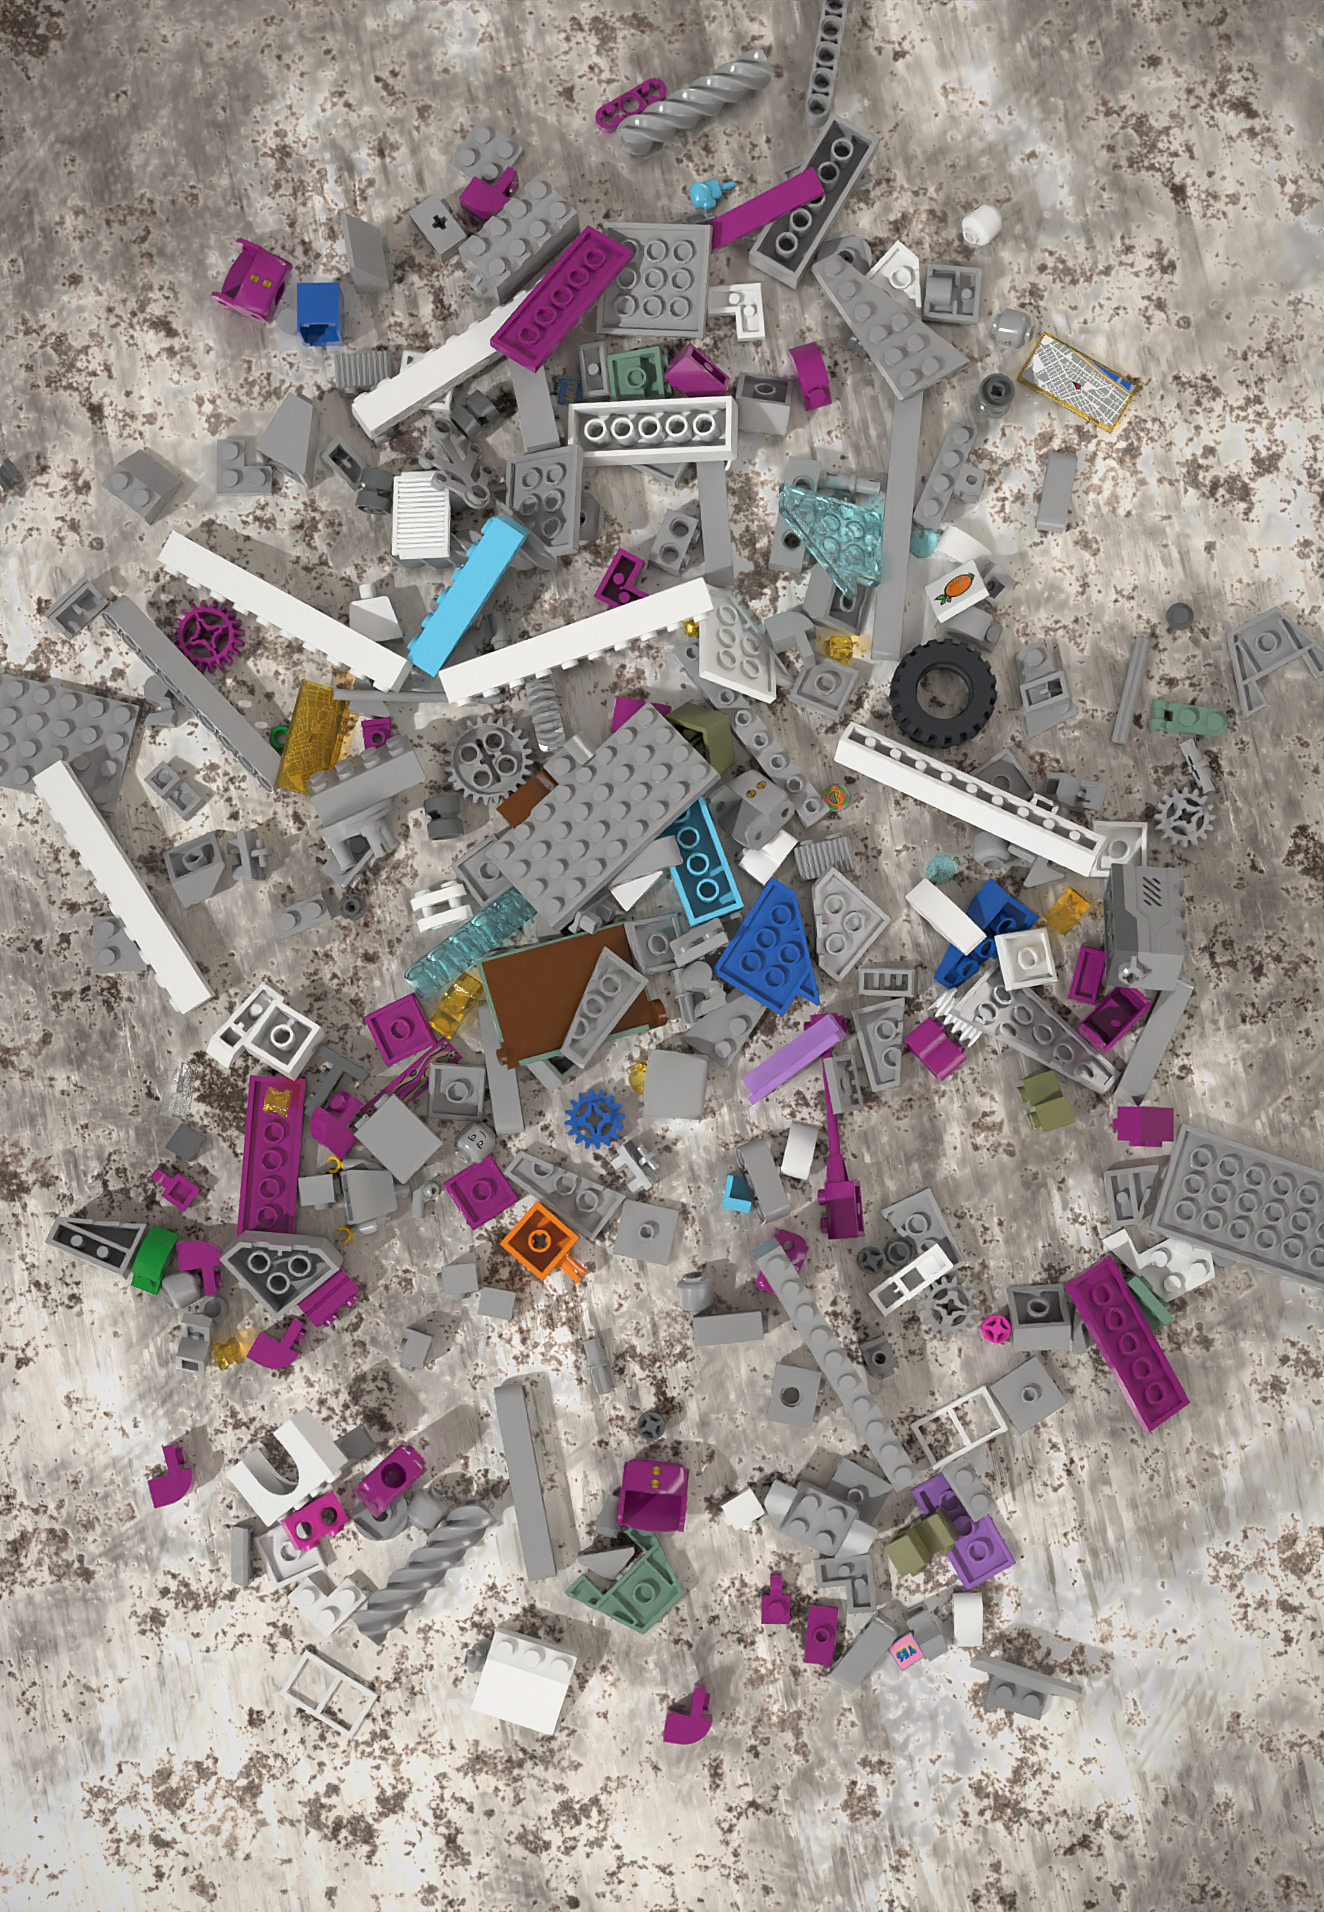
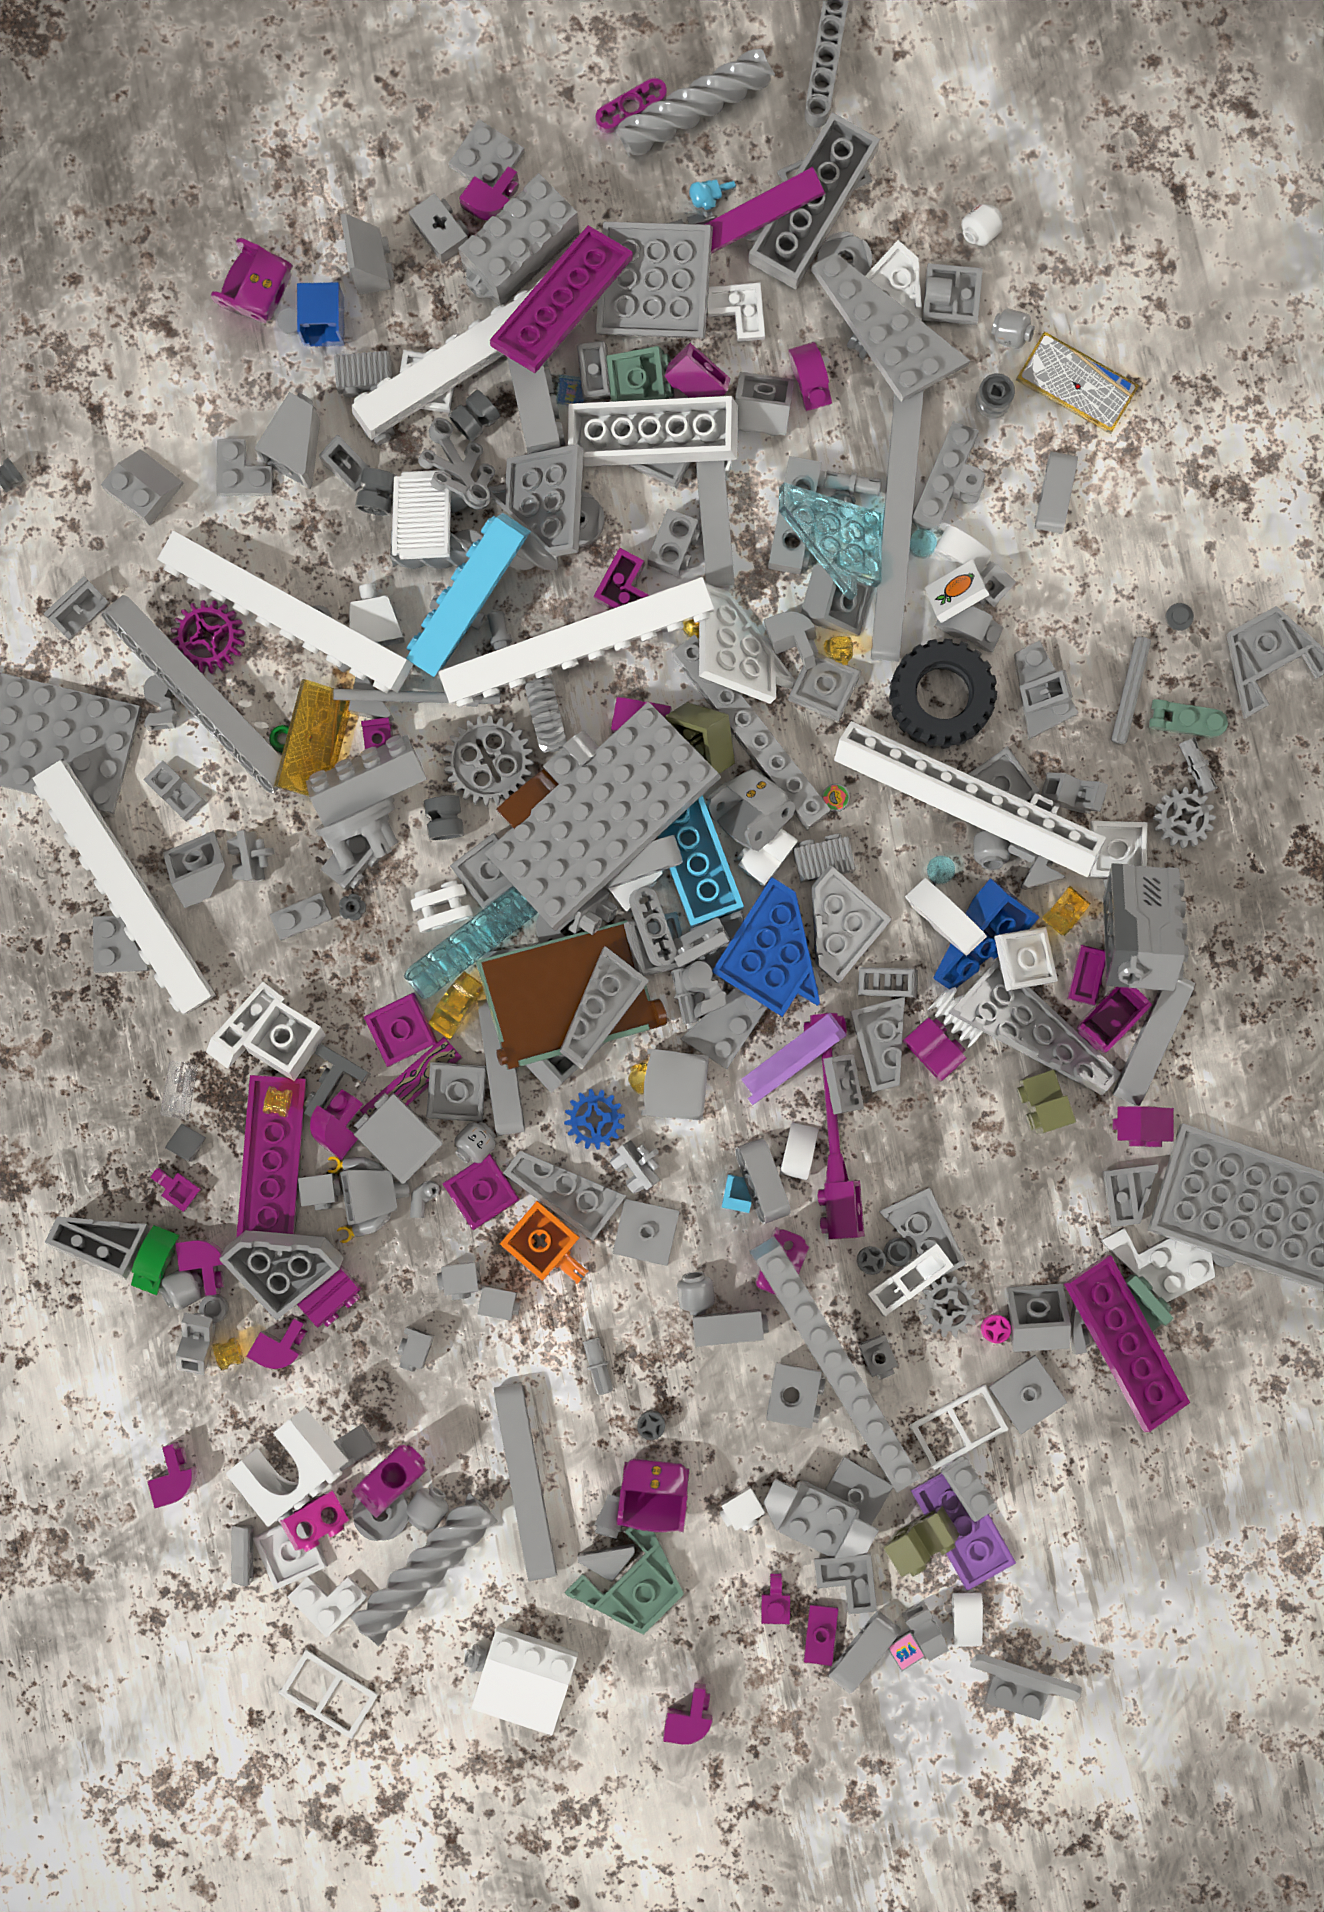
(641, 921): none -> light grey beam

